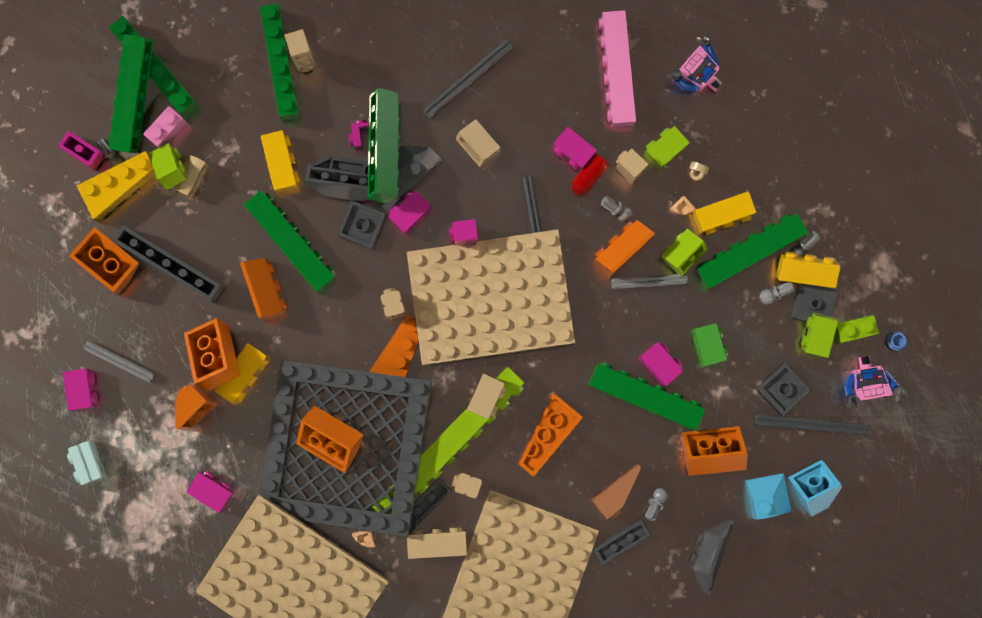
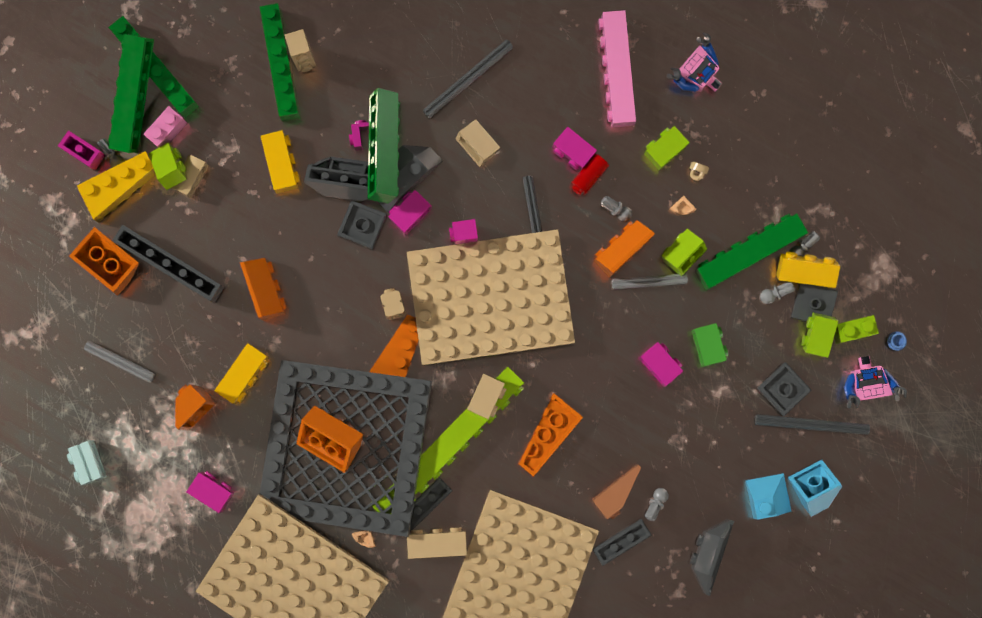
(80, 389): dark pink brick -> none
(211, 354): orange brick -> none
(290, 242): green brick -> none
(466, 484): tan brick -> none
(630, 165): tan brick -> none
(647, 397): green brick -> none
(714, 451): orange slope -> none
(724, 213): yellow brick -> none

